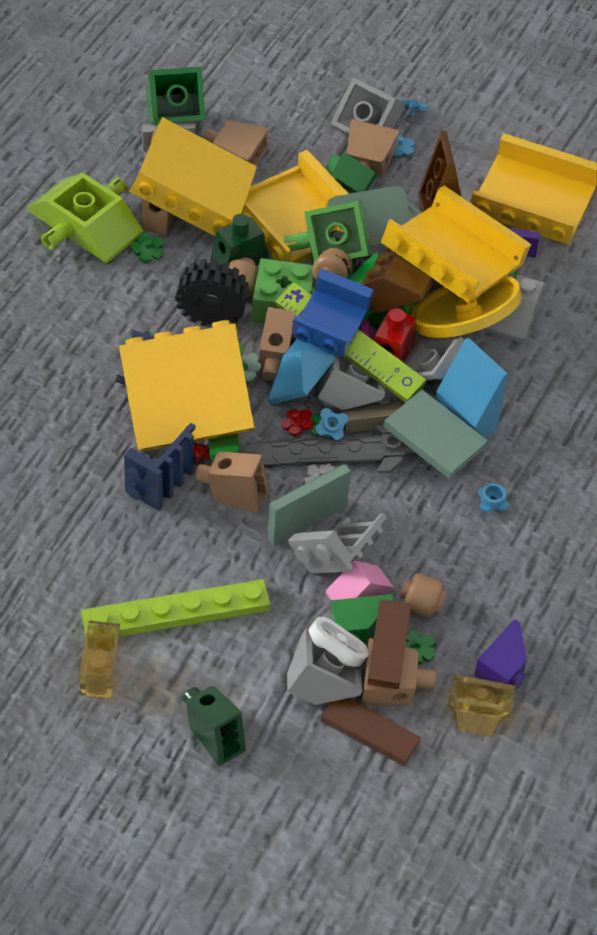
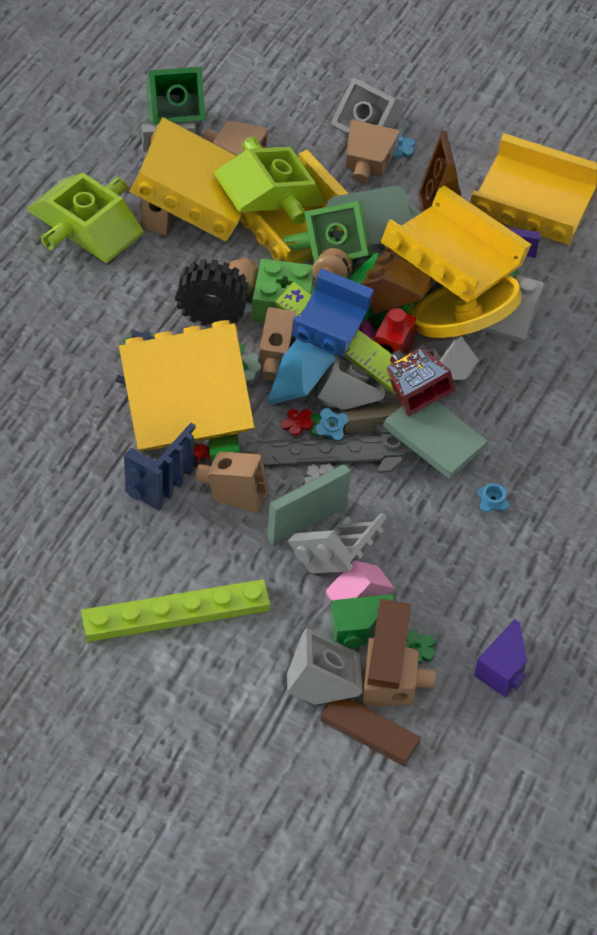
(99, 659): clear yellow slope -> none
(147, 248): green plant -> none
(215, 723): dark green torso -> none
(239, 240): dark green torso -> none
(269, 181): none -> lime slope
(338, 641): white plate -> none
(350, 173): green slope -> none
(415, 105): dark azure plant -> none
(418, 379): none -> torso
(424, 594): medium nougat head -> none
(474, 388): dark azure slope -> none
(480, 704): clear yellow slope -> none

